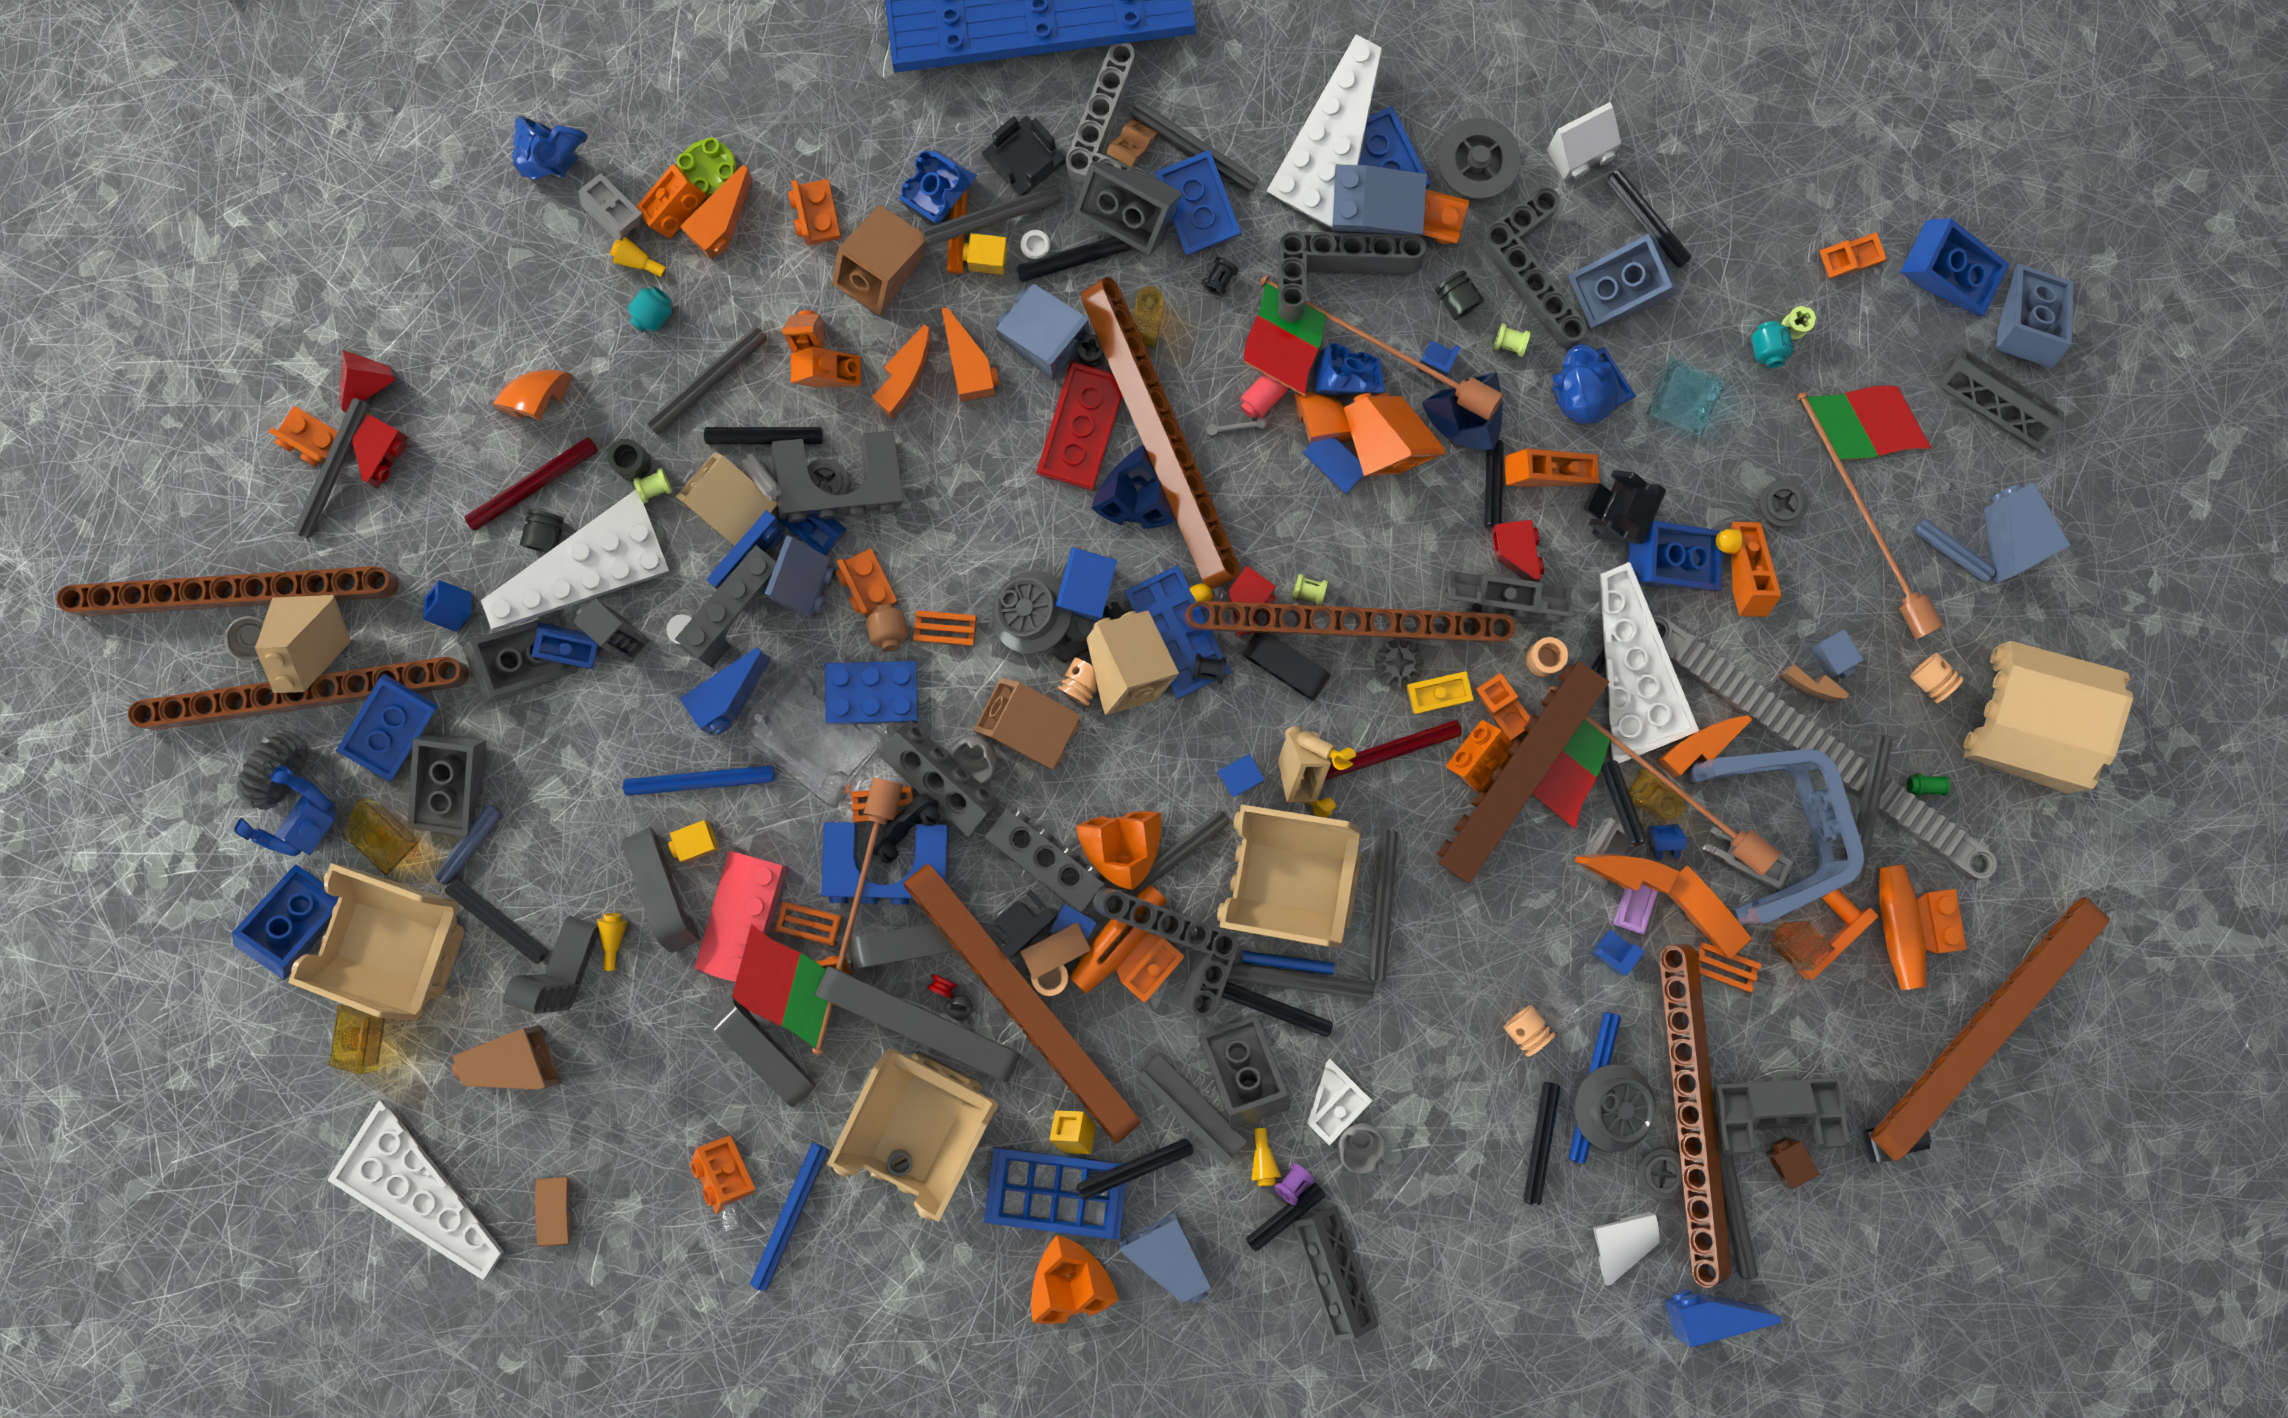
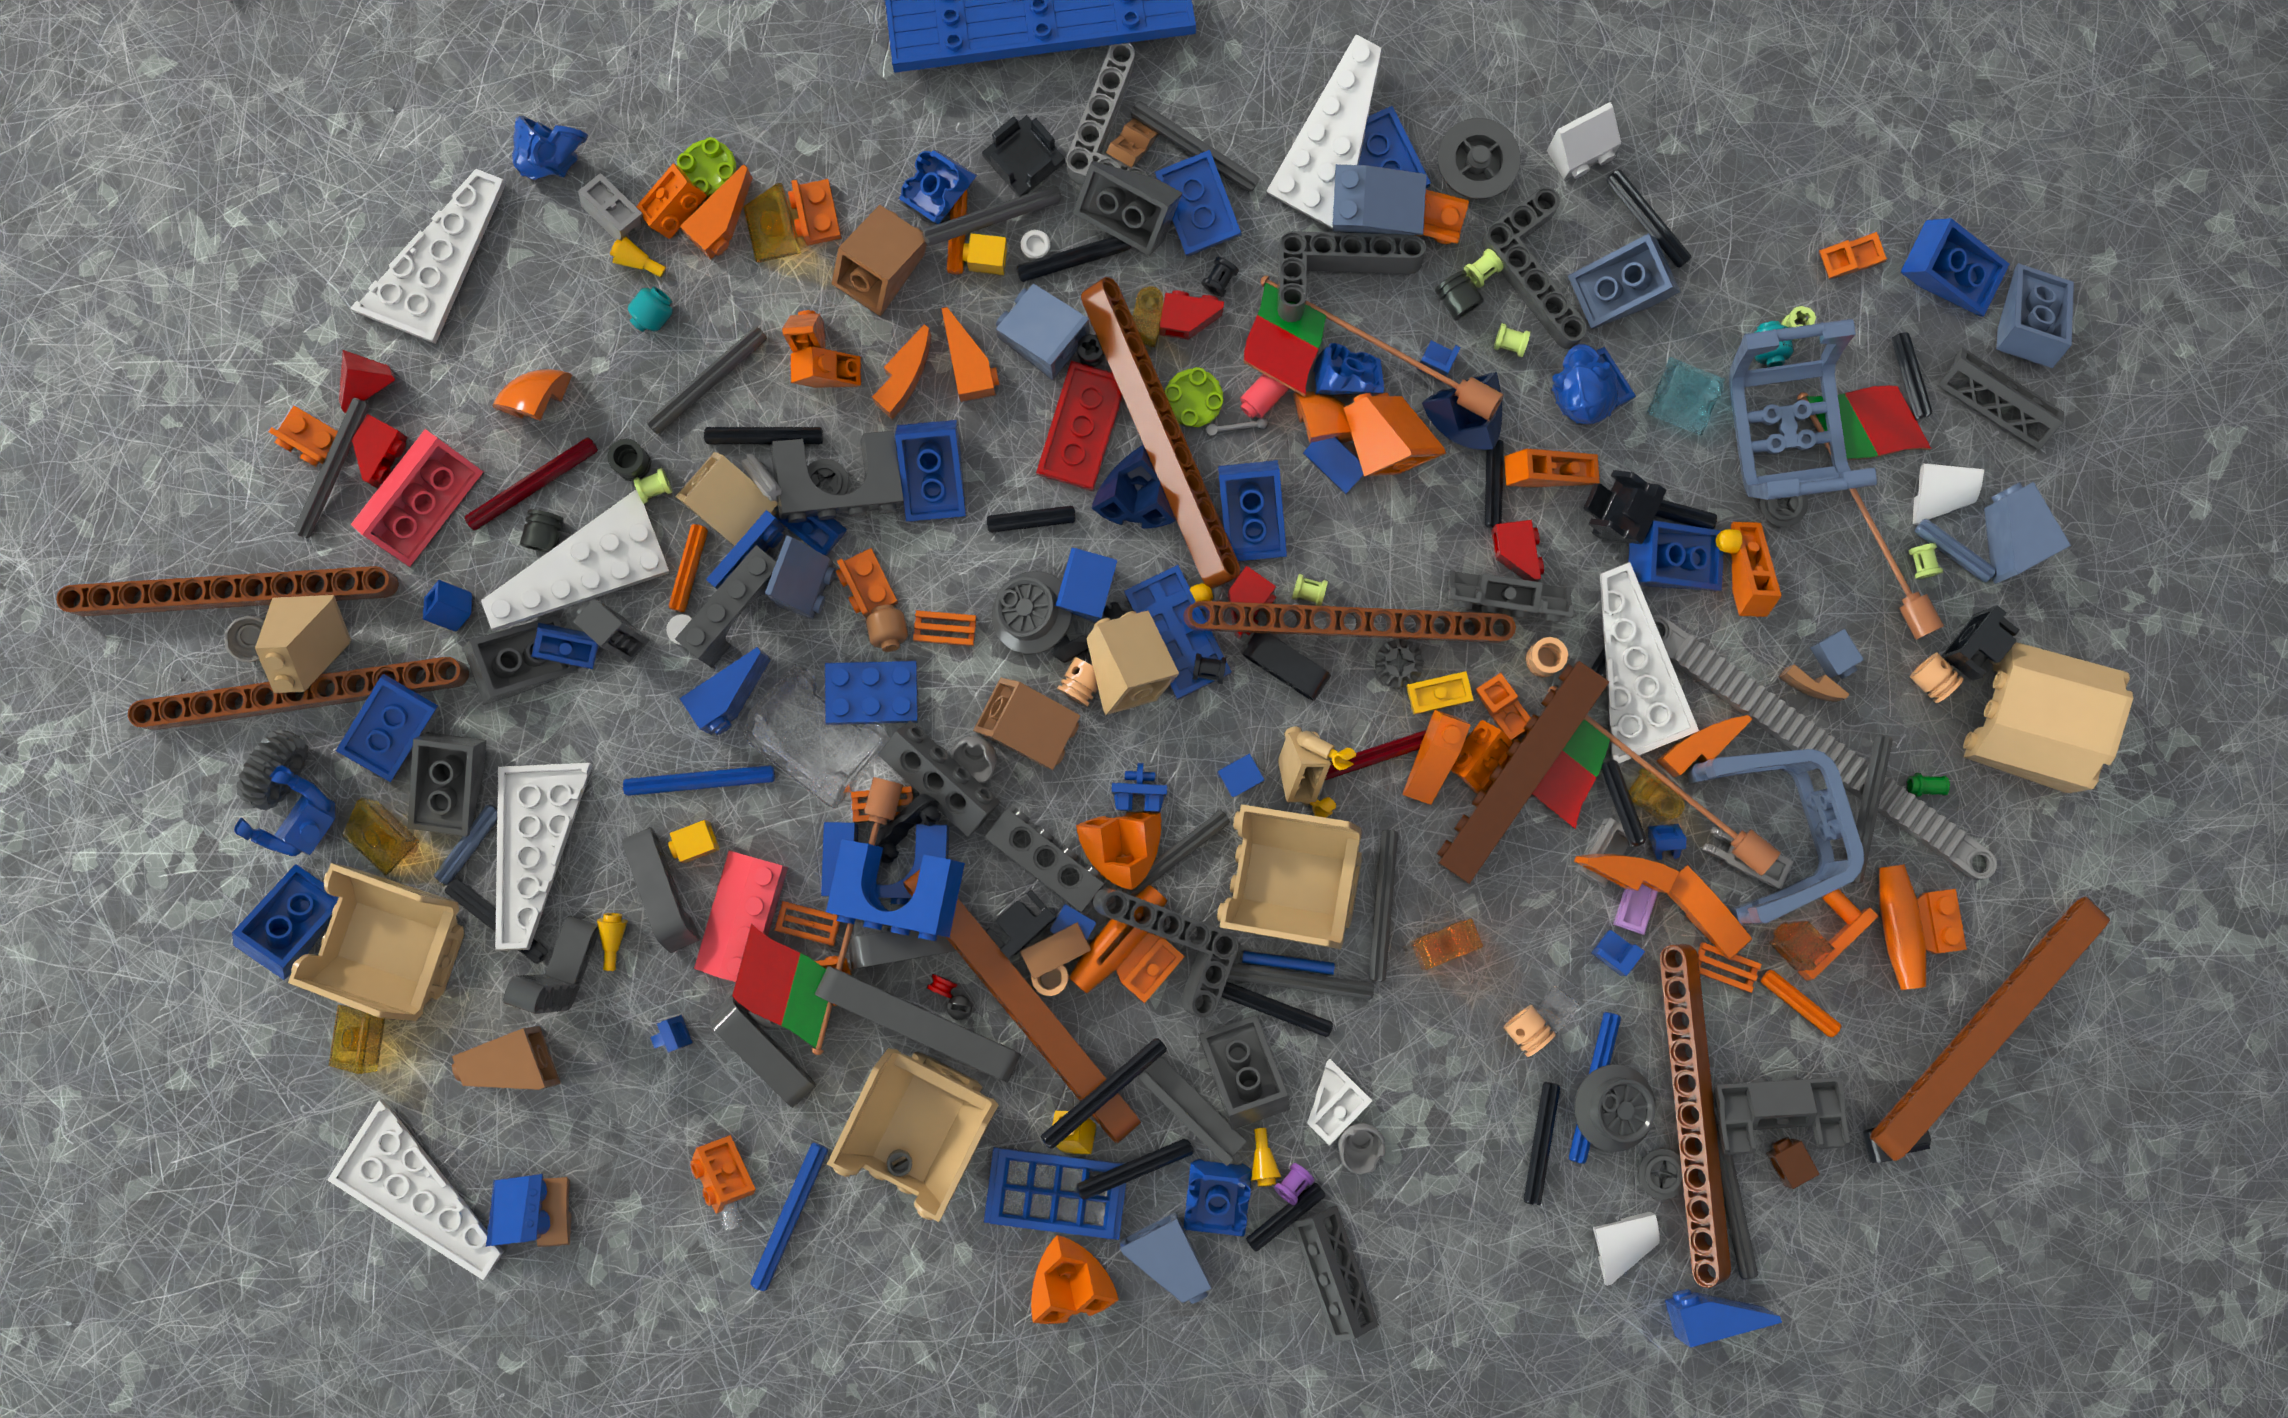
(416, 498): none -> coral slope
(431, 268): none -> white wing
(517, 1210): none -> blue slope
(532, 831): none -> white wing
(672, 1034): none -> blue tile
(688, 568): none -> orange axle
(772, 225): none -> clear yellow slope
(929, 909): none -> blue arch
(930, 470): none -> blue slope
(1031, 519): none -> black axle
(1103, 1093): none -> black axle
(1153, 793): none -> blue hips
(1188, 315): none -> red slope
(1194, 397): none -> lime dish
(1218, 1198): none -> blue slope
(1253, 509): none -> blue slope
(1436, 756): none -> orange slope
(1446, 944): none -> clear orange brick
(1484, 268): none -> yellowish green bush
(1687, 515): none -> black axle
(1801, 1003): none -> orange axle
(1804, 482): none -> sand blue windscreen
(1912, 375): none -> black axle
(1925, 561): none -> yellowish green bush
(1945, 490): none -> white slope
(1981, 638): none -> black panel

